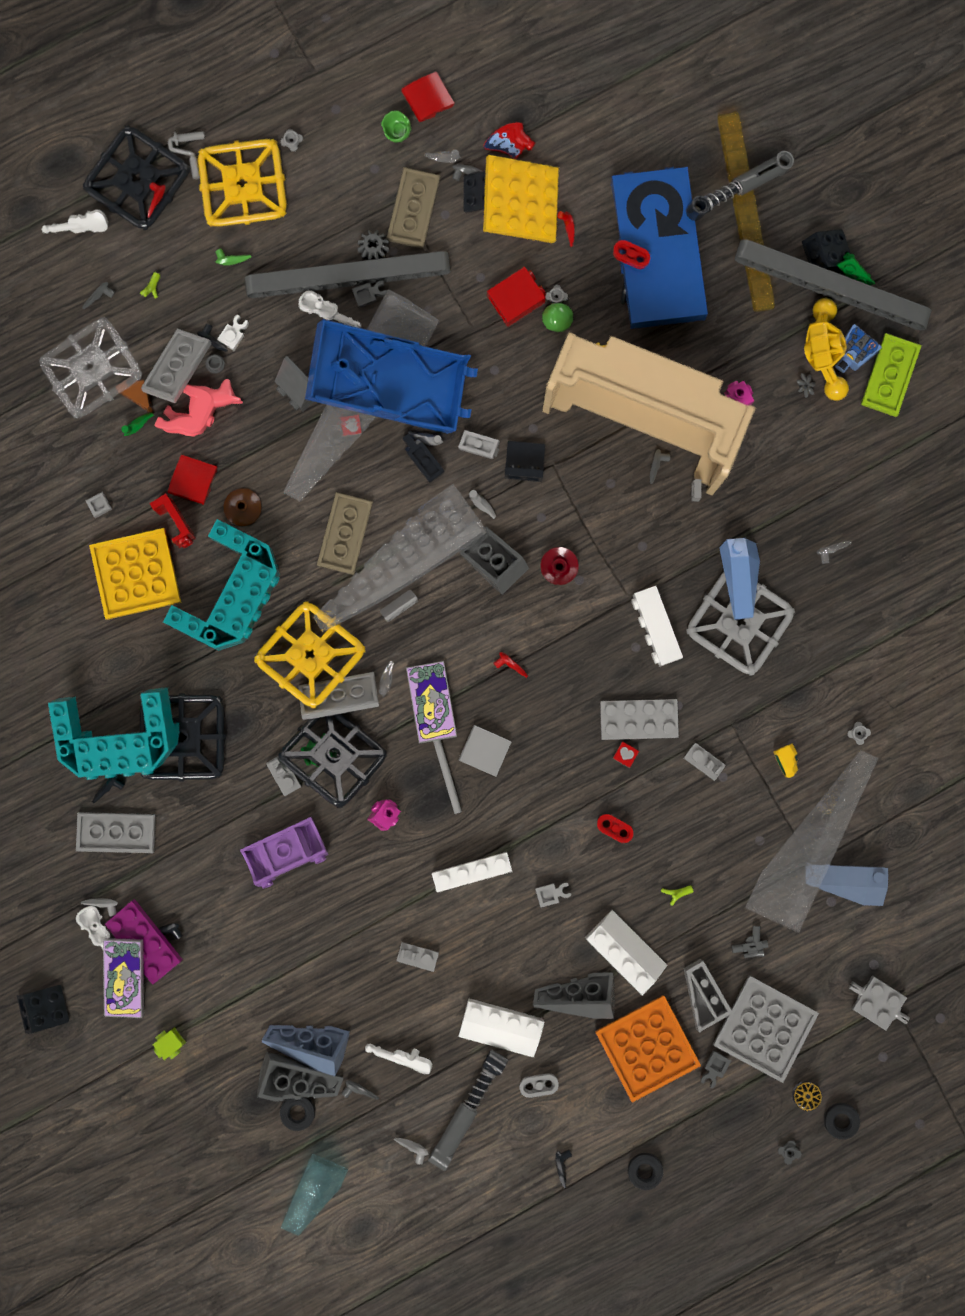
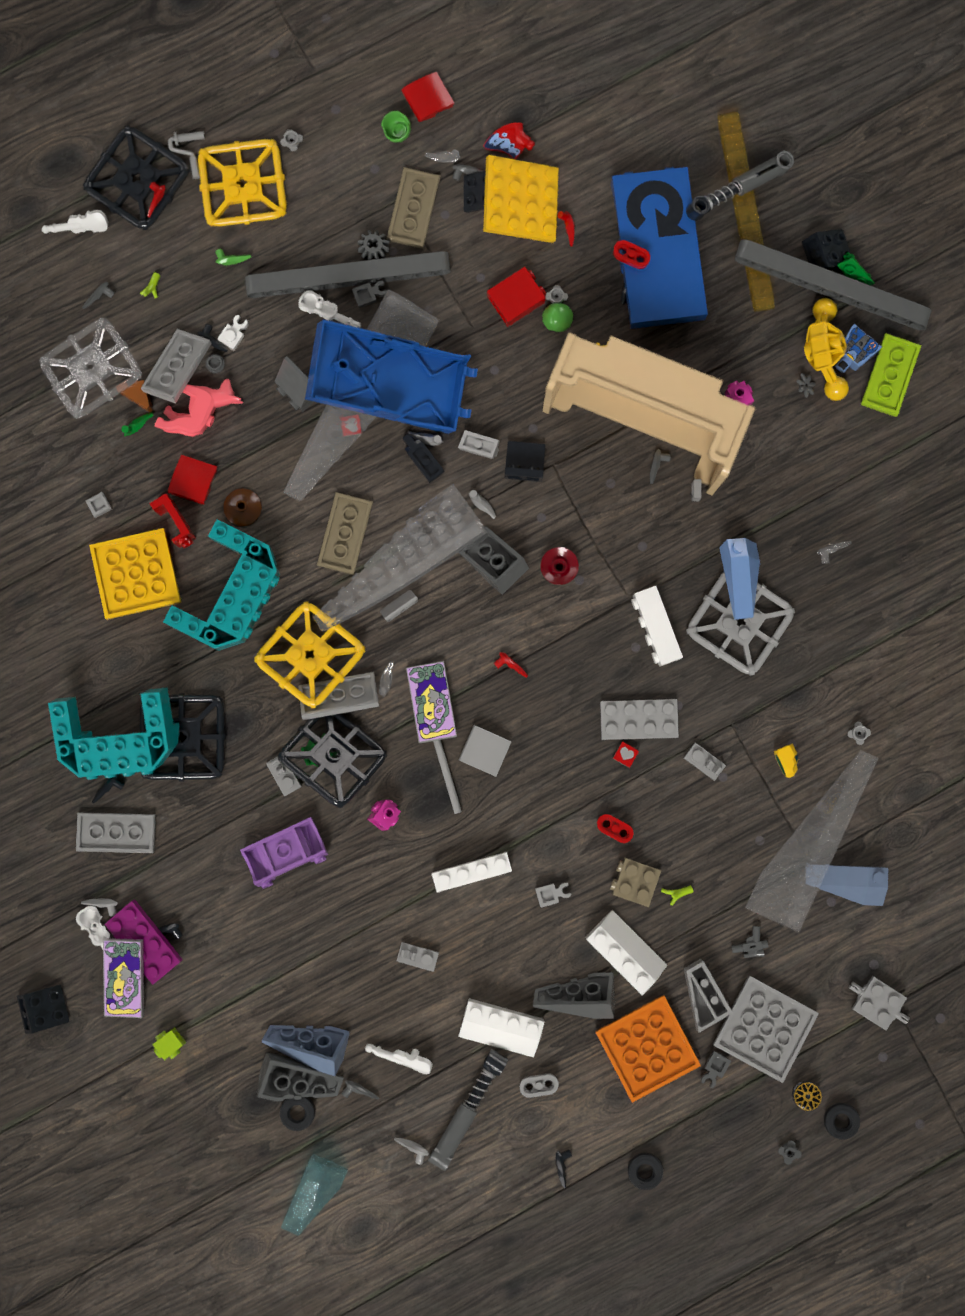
(635, 882): none -> dark tan plate

